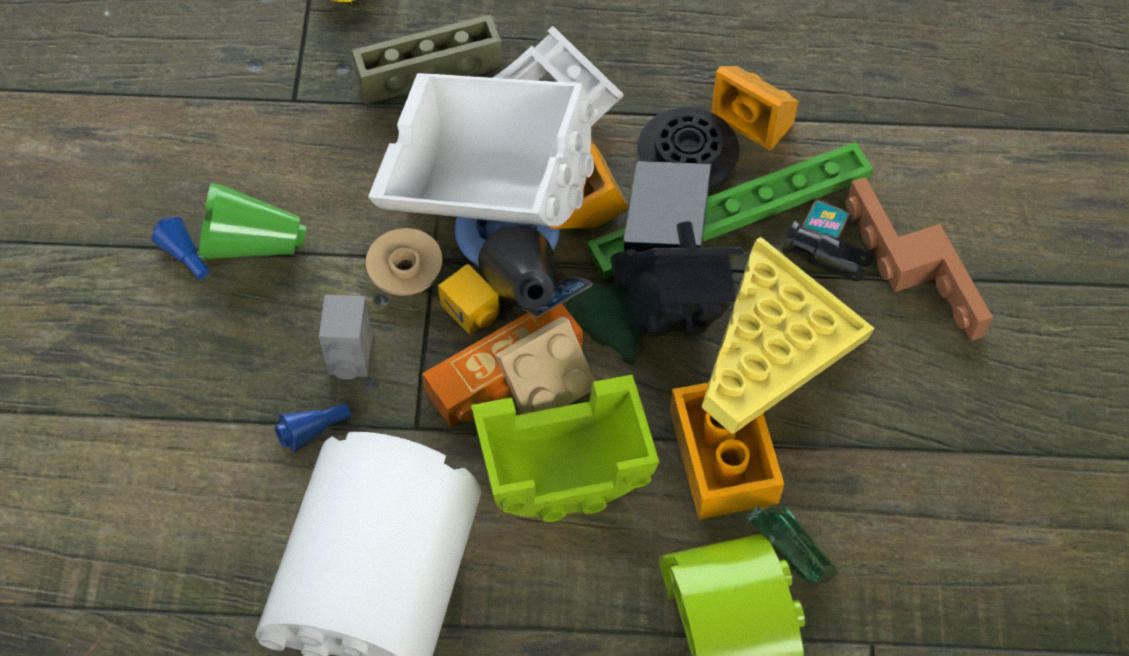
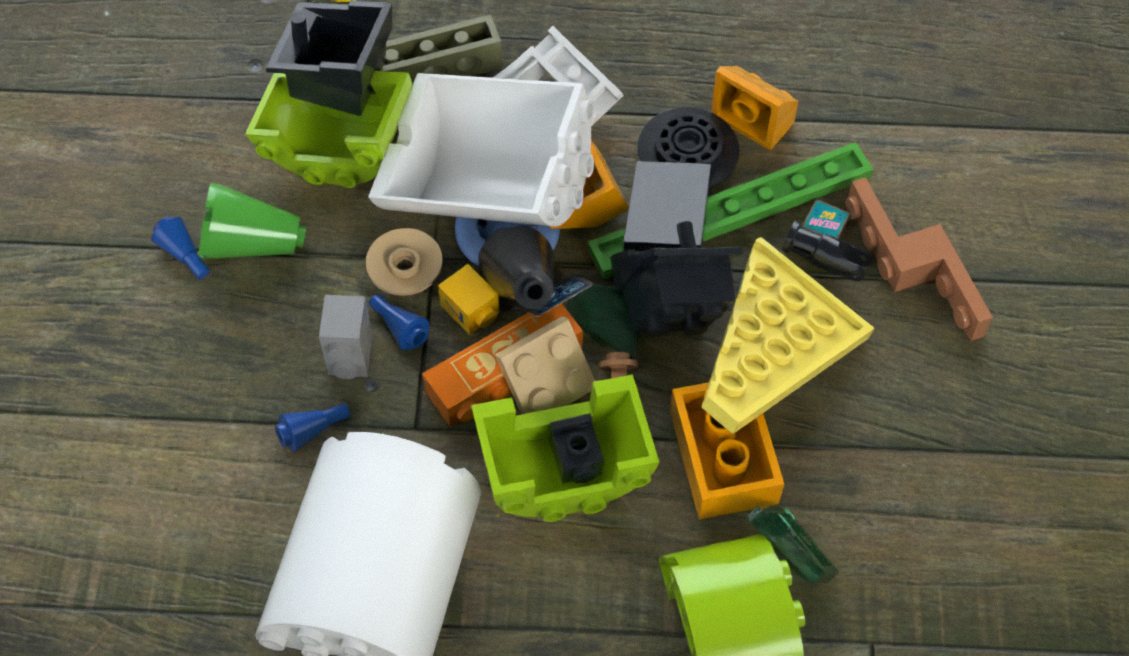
(327, 142): none -> lime cylinder
(333, 52): none -> black piece
(406, 327): none -> blue cone
(575, 434): none -> black brick
(618, 364): none -> medium nougat plate

